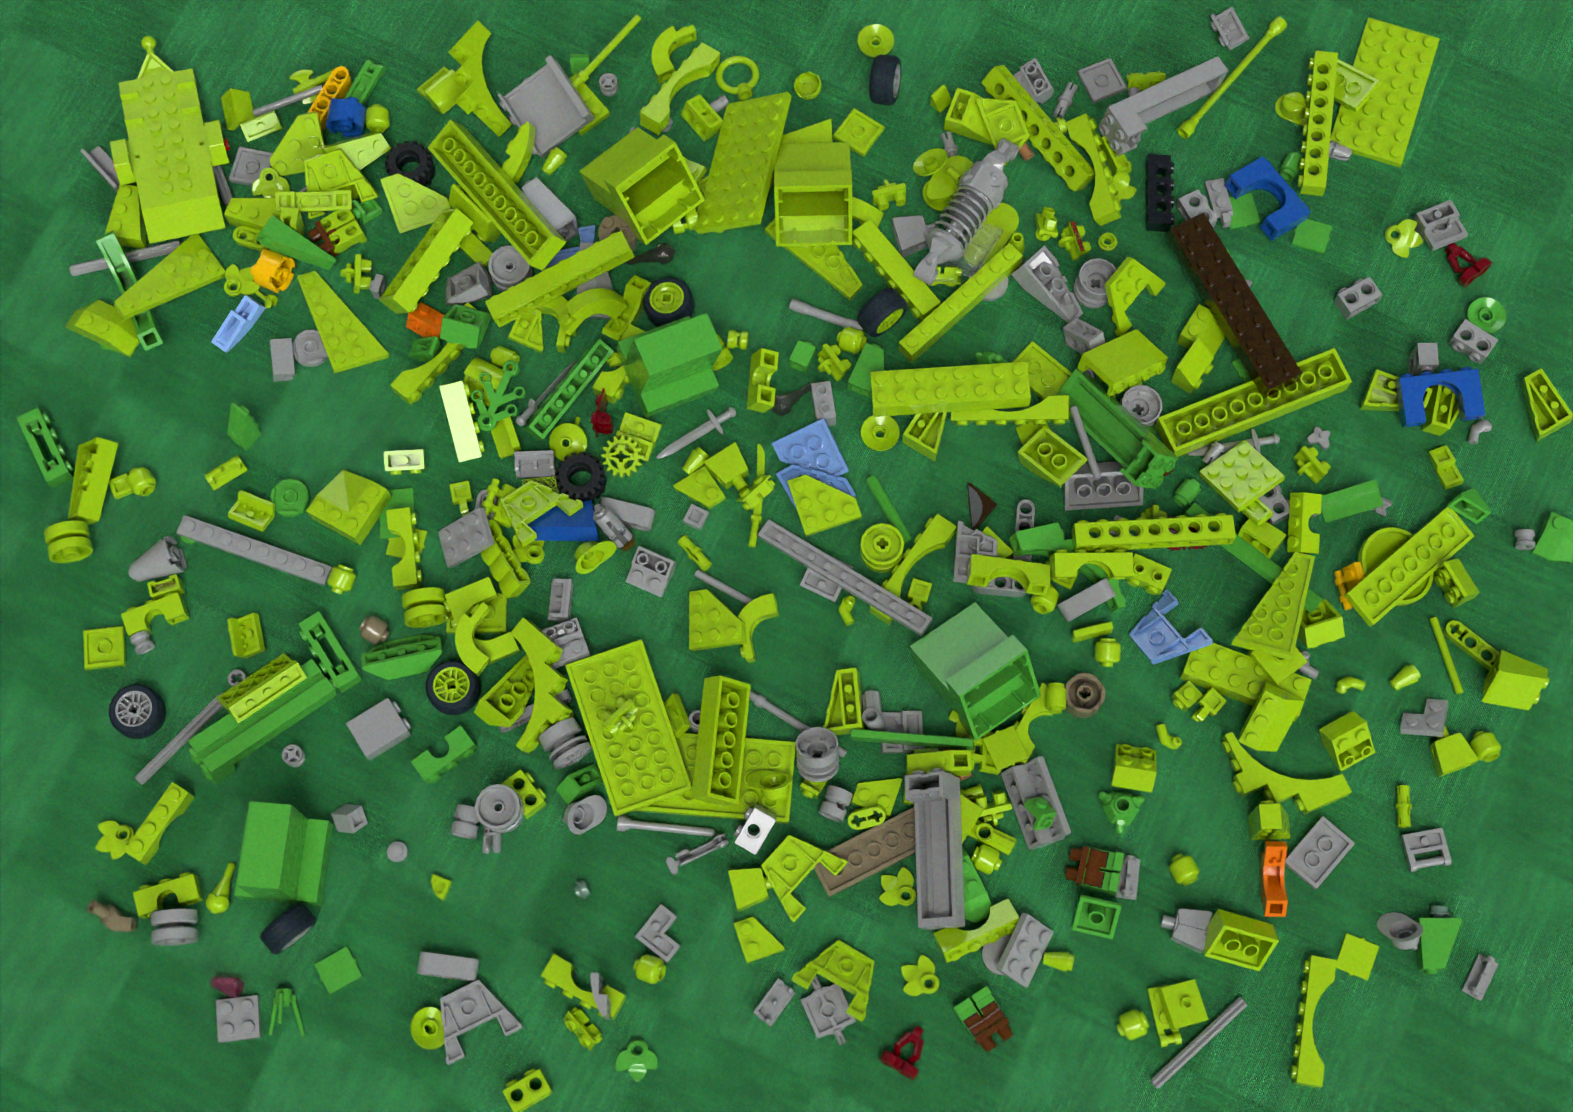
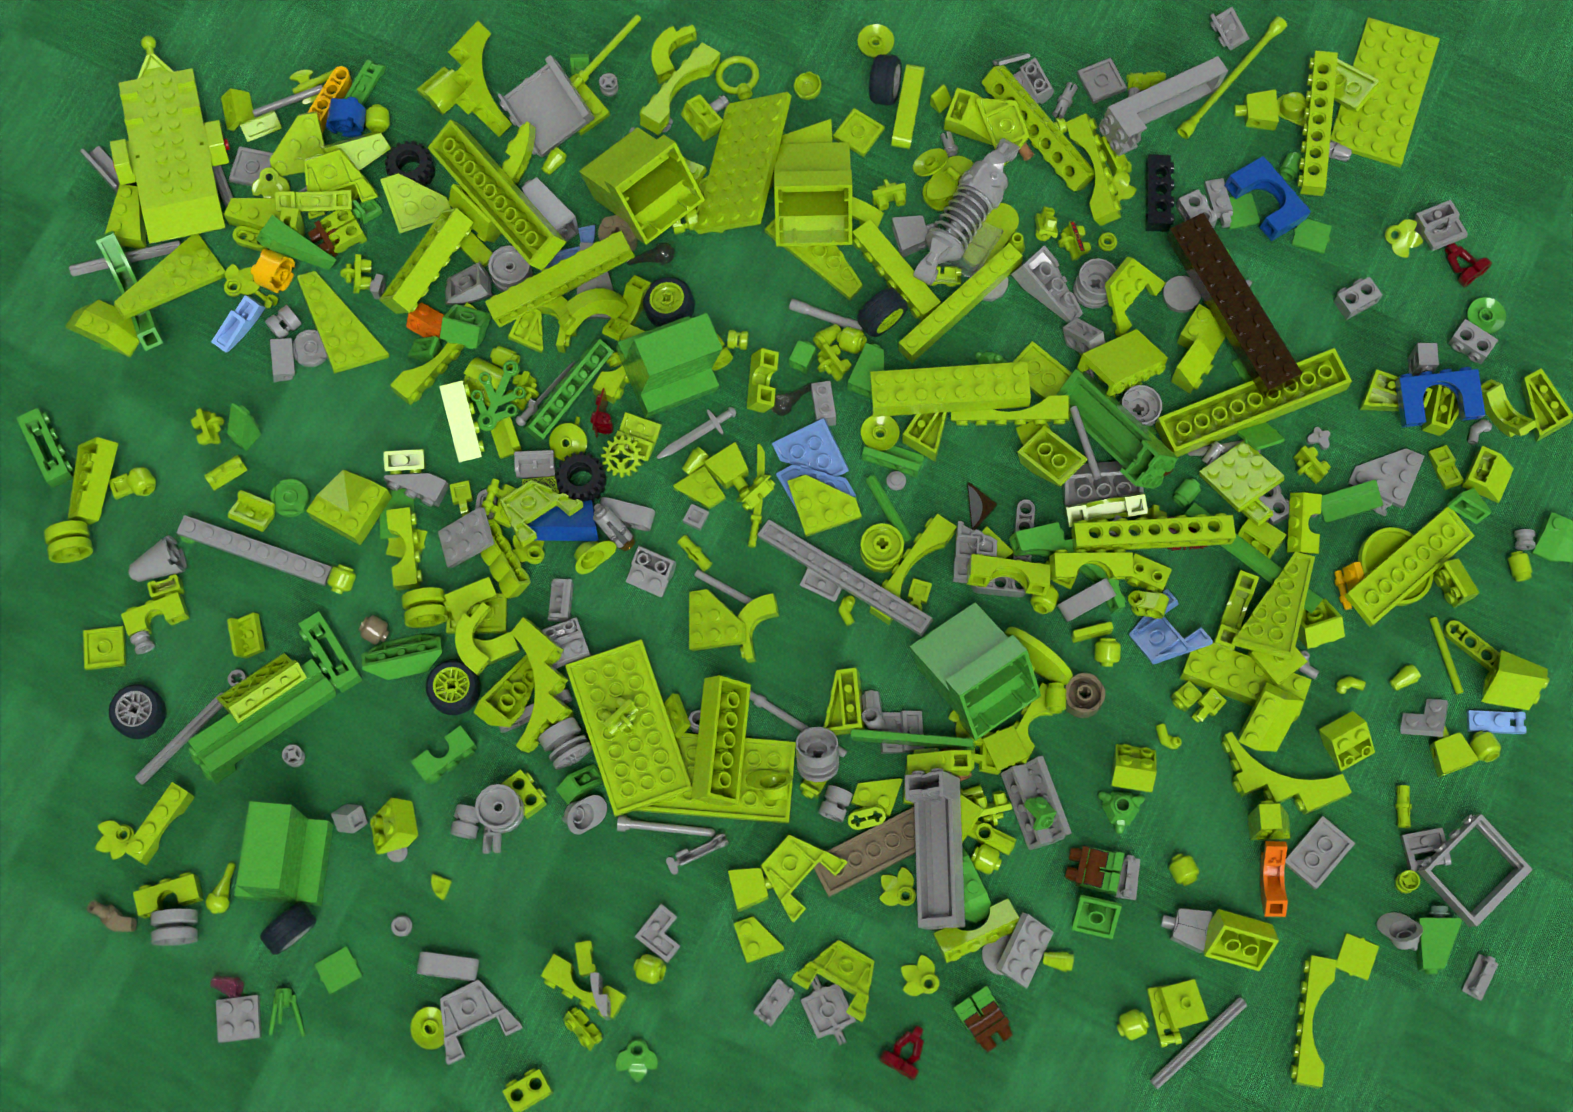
(210, 426): none -> lime hips
(289, 319): none -> light grey wheel
(379, 728): light grey brick -> none
(394, 826): none -> lime slope
(401, 926): none -> light grey plate
(423, 486): none -> light grey slope
(529, 384): none -> lime hips
(582, 889): sand green plate -> none
(584, 958): none -> lime piece
(753, 840): brick -> none
(826, 335): none -> lime cone
(895, 459): none -> bright green panel
(896, 480): none -> light grey plate
(908, 106): none -> lime beam
(1012, 58): none -> light grey piece
(1042, 658): none -> lime dish
(1107, 508): none -> lime arch
(1149, 605): none -> lime piece
(1181, 294): none -> light grey tile
(1235, 609): none -> lime arch
(1259, 110): none -> lime torso
(1261, 436): none -> bright green piece
(1393, 474): none -> light grey plate
(1411, 881): none -> lime wheel
(1488, 474): none -> lime slope
(1495, 722): none -> light blue plate
(1501, 411): none -> lime arch
(1520, 566): none -> lime brick
(1520, 870): none -> light grey window

